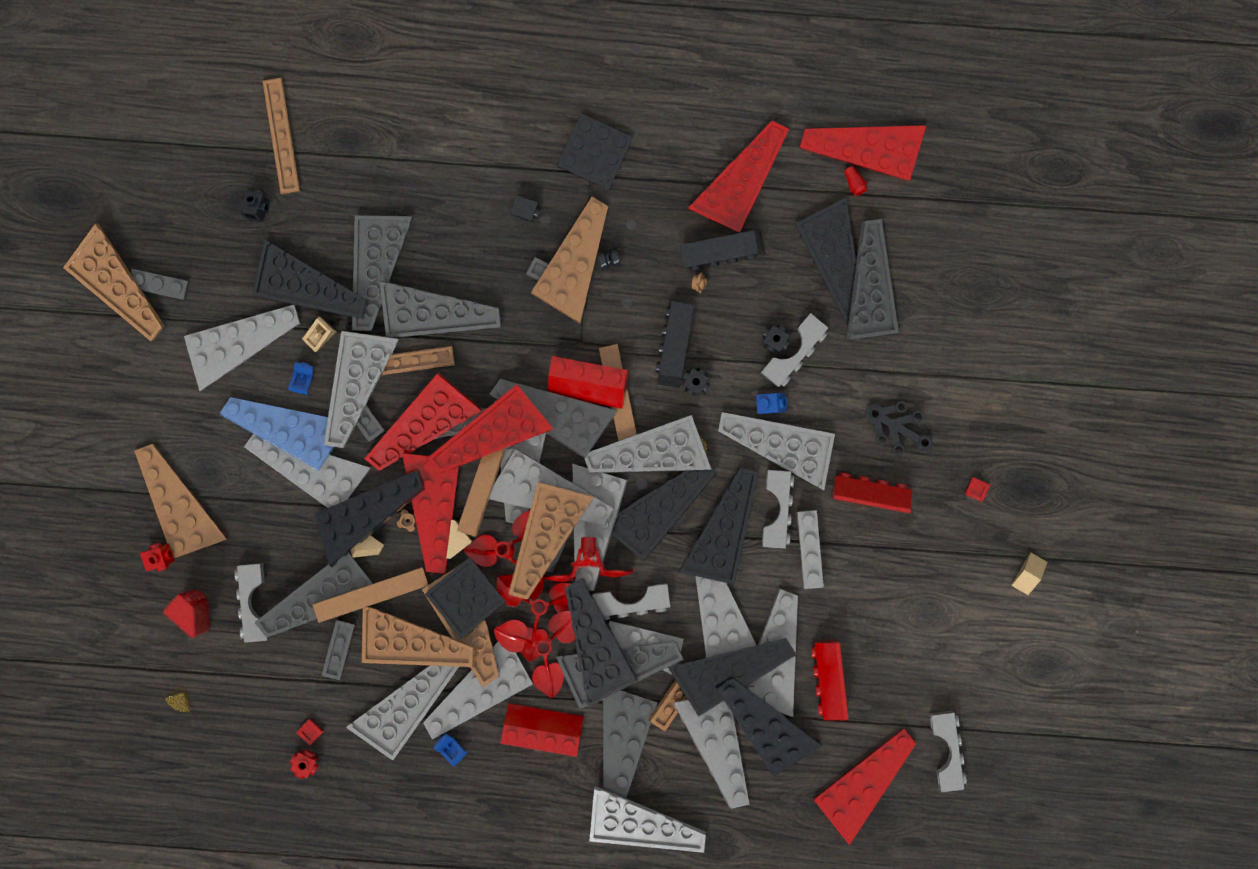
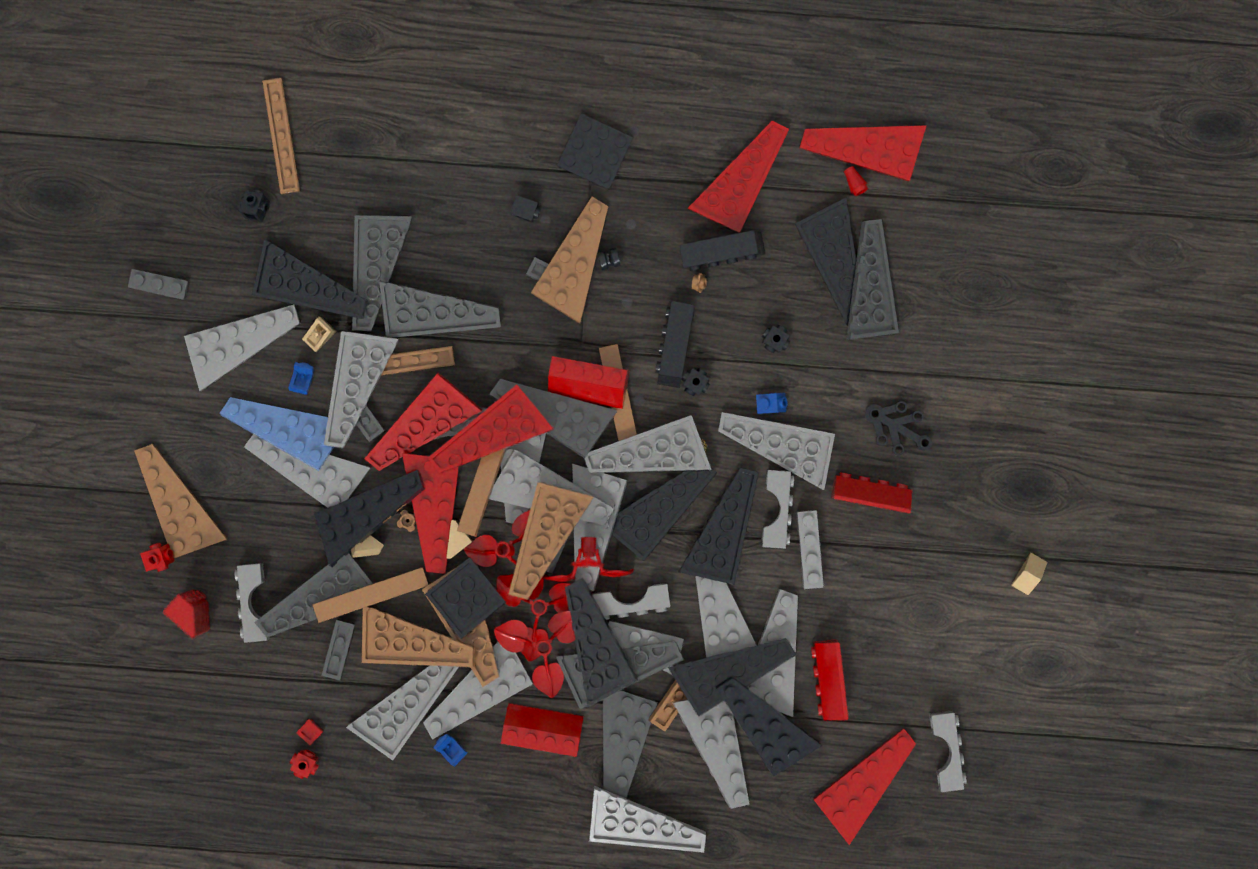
(106, 275): medium nougat wing -> none
(178, 702): clear yellow tile -> none
(810, 331): light grey arch -> none
(977, 489): red tile -> none

